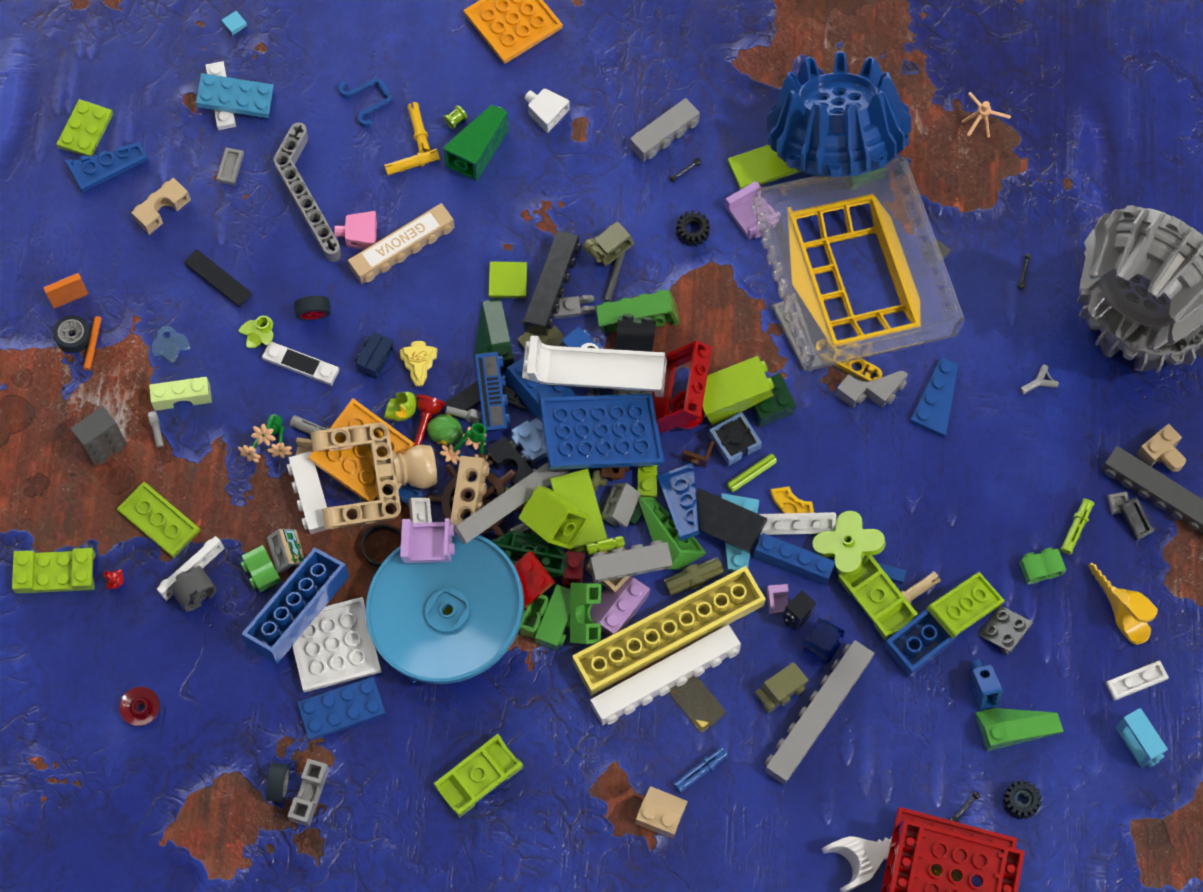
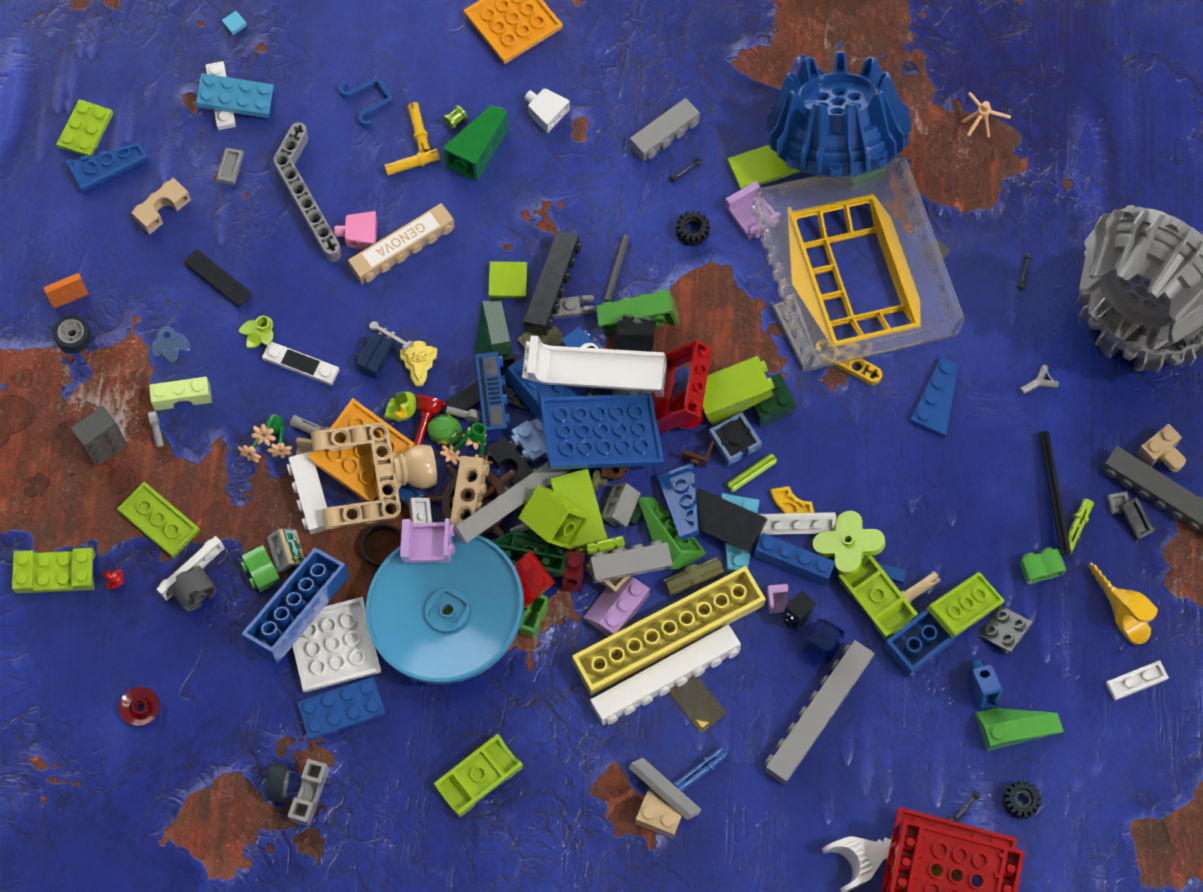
(92, 343): orange bar -> none
(312, 308): black wheel -> none
(374, 326): none -> light grey piece
(555, 620): bright green brick -> none
(582, 627): bright green arch -> none
(609, 244): olive hinge -> none
(647, 481): lime hinge -> none
(665, 788): none -> light grey tile
(781, 687): olive hinge -> none
(879, 390): light grey arch -> none
(1054, 493): none -> black axle
(1141, 738): medium azure window -> none

